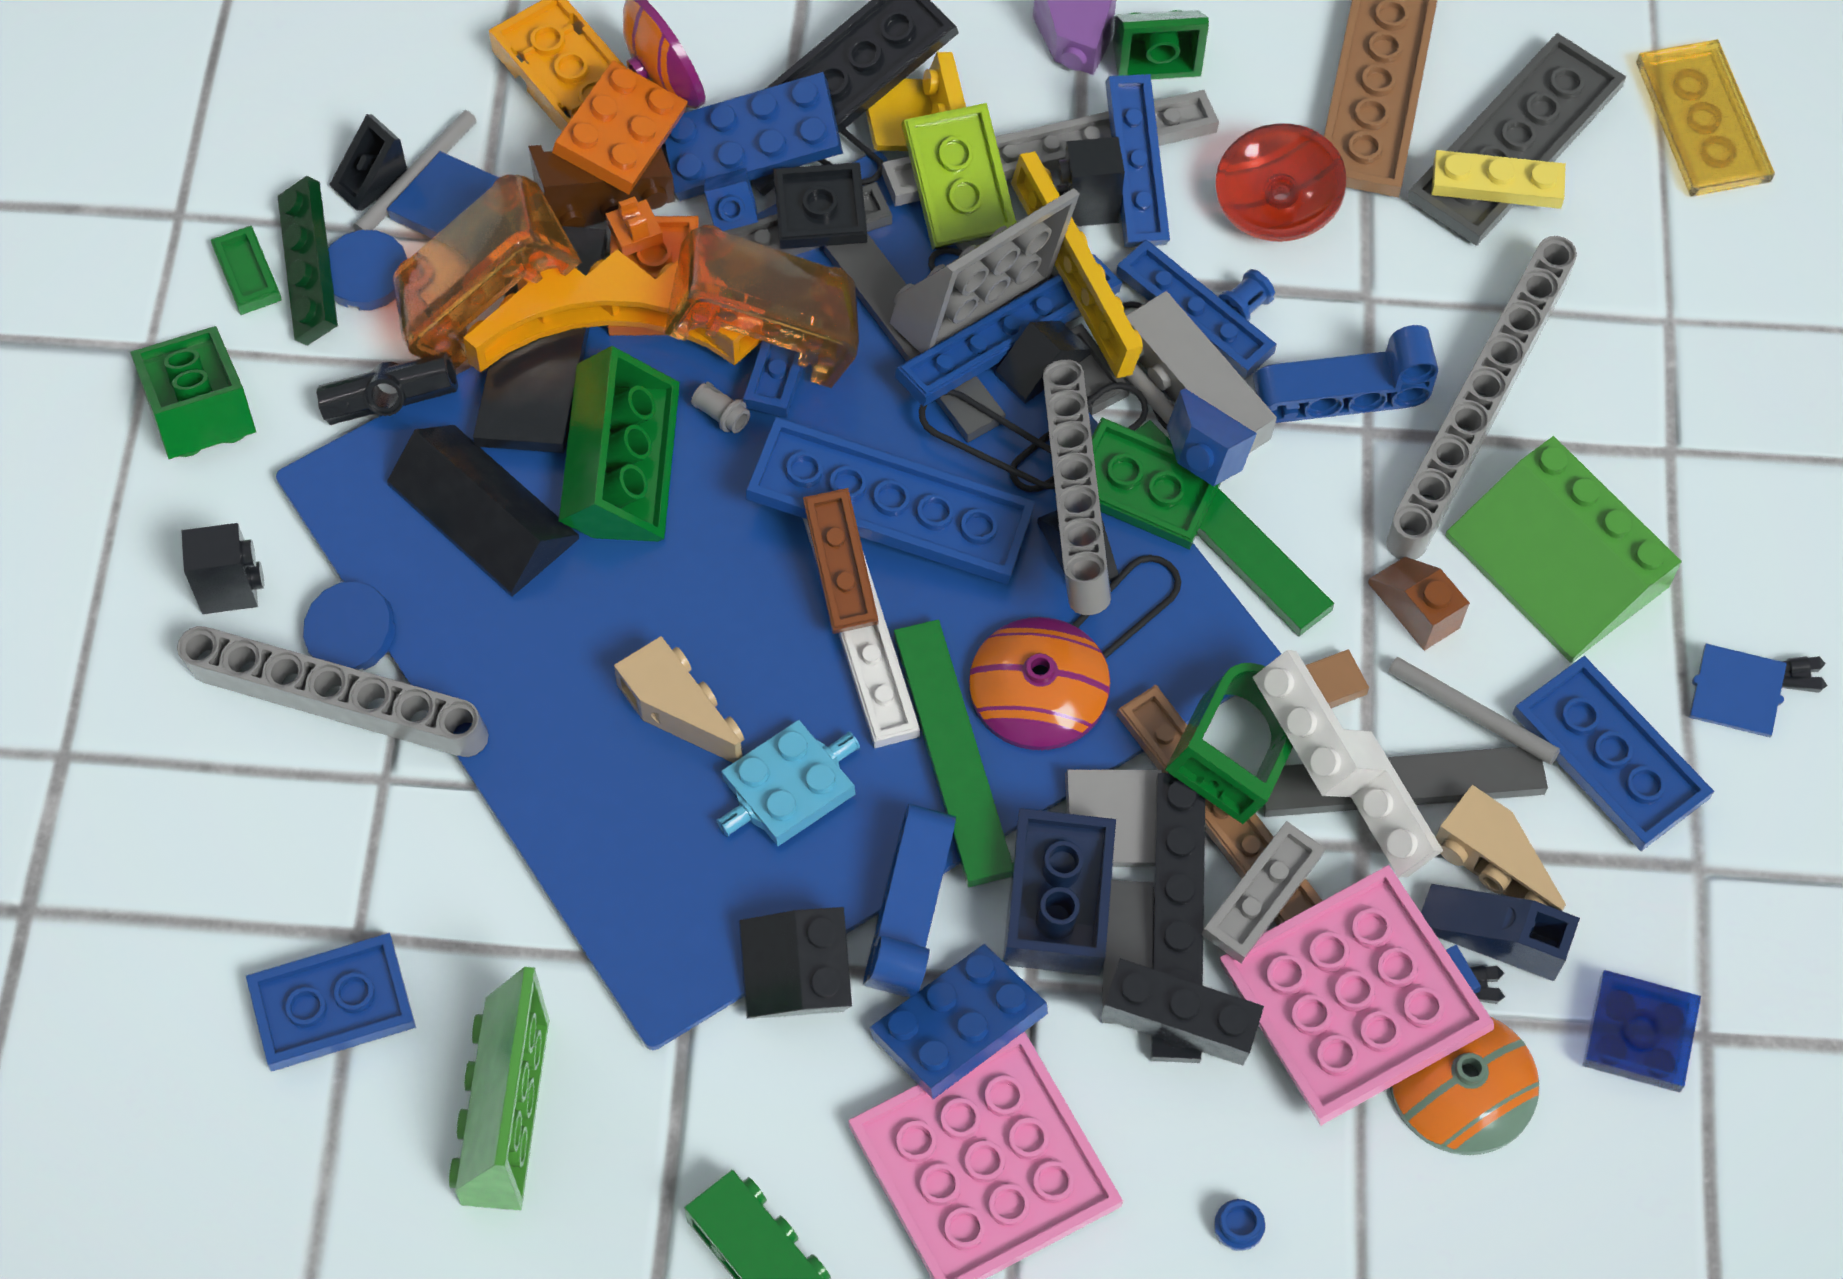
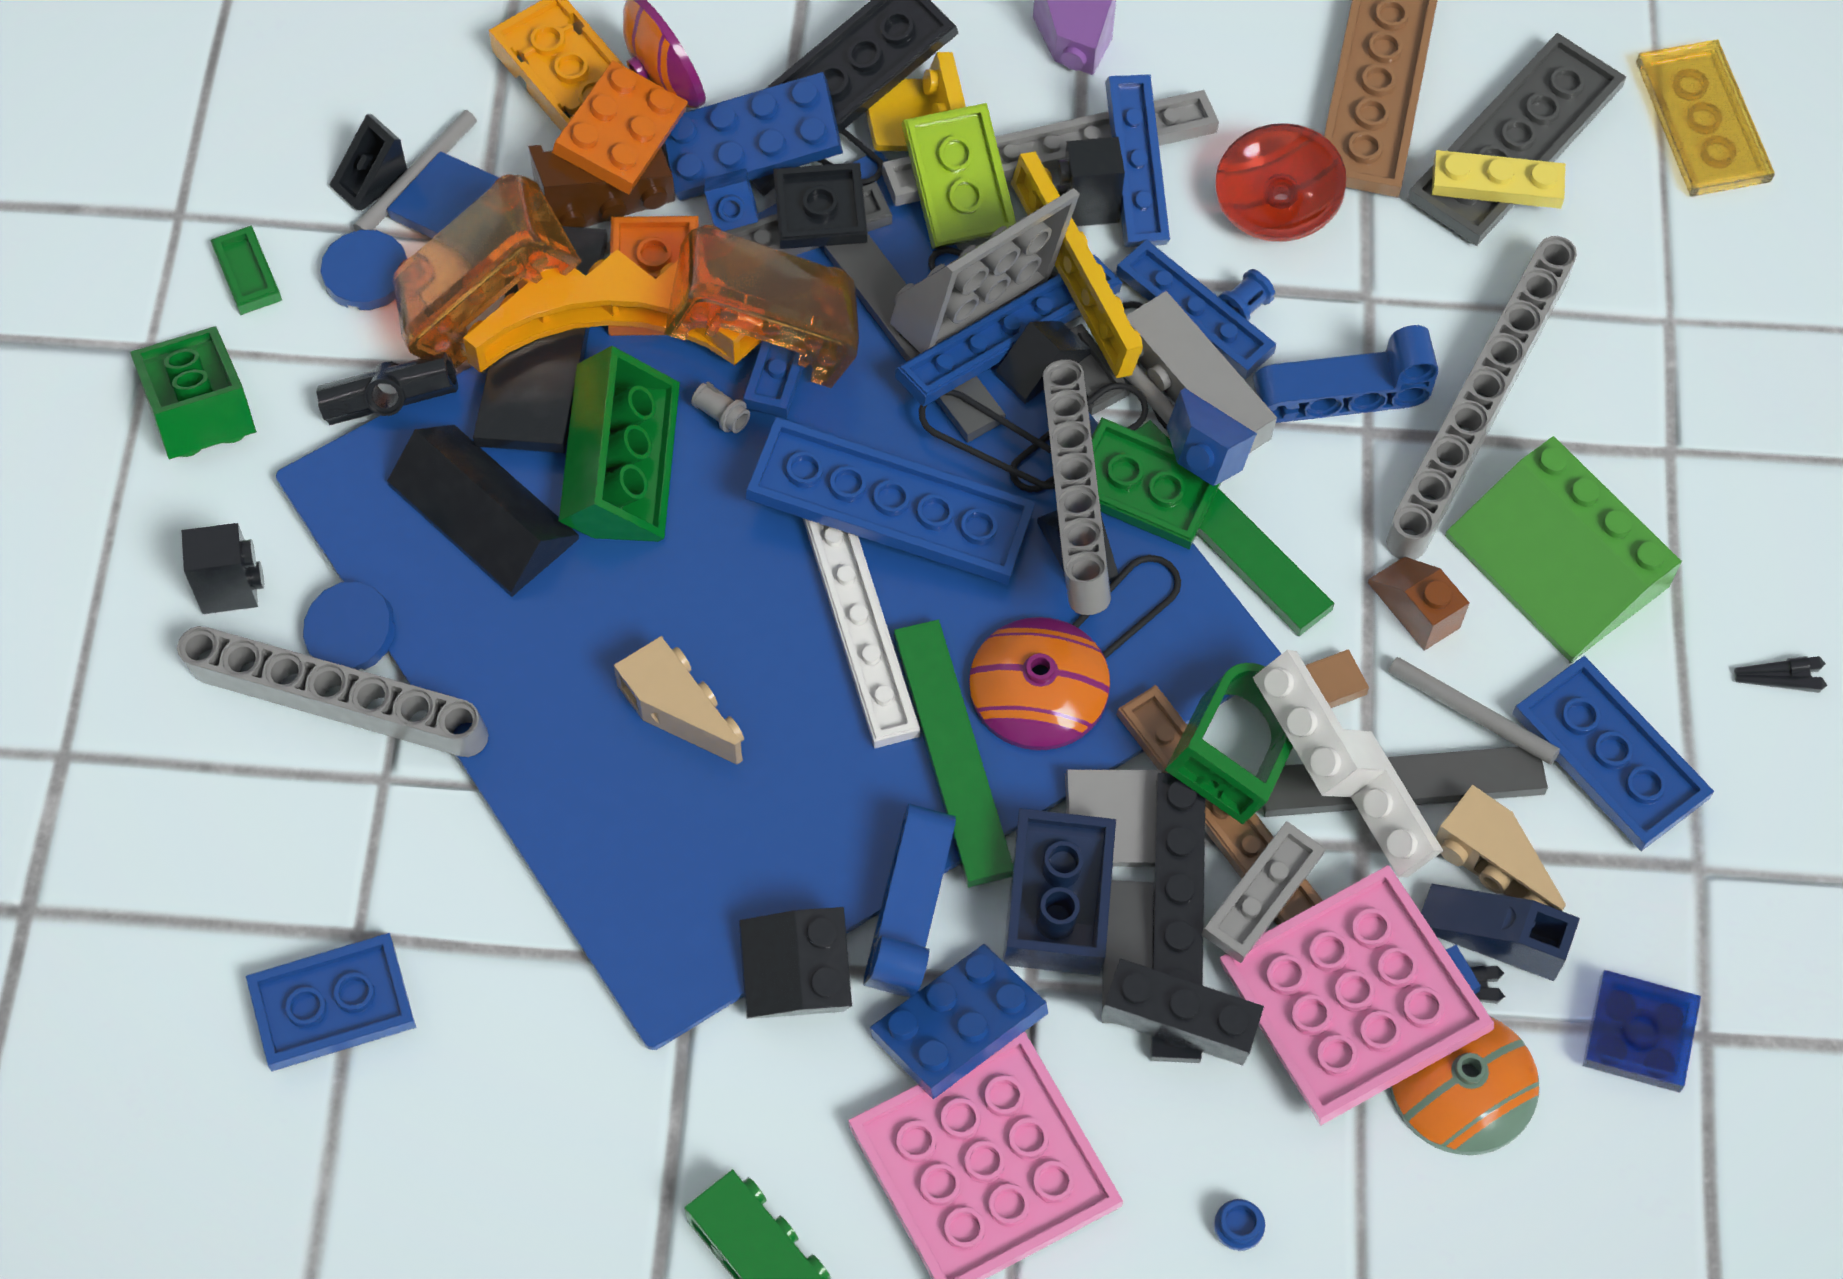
(307, 261): dark green plate -> none
(502, 1095): bright green slope -> none
(634, 226): orange tile -> none
(788, 783): medium azure plate -> none
(840, 560): dark orange tile -> none
(1160, 43): green slope -> none
(1737, 690): blue piece -> none

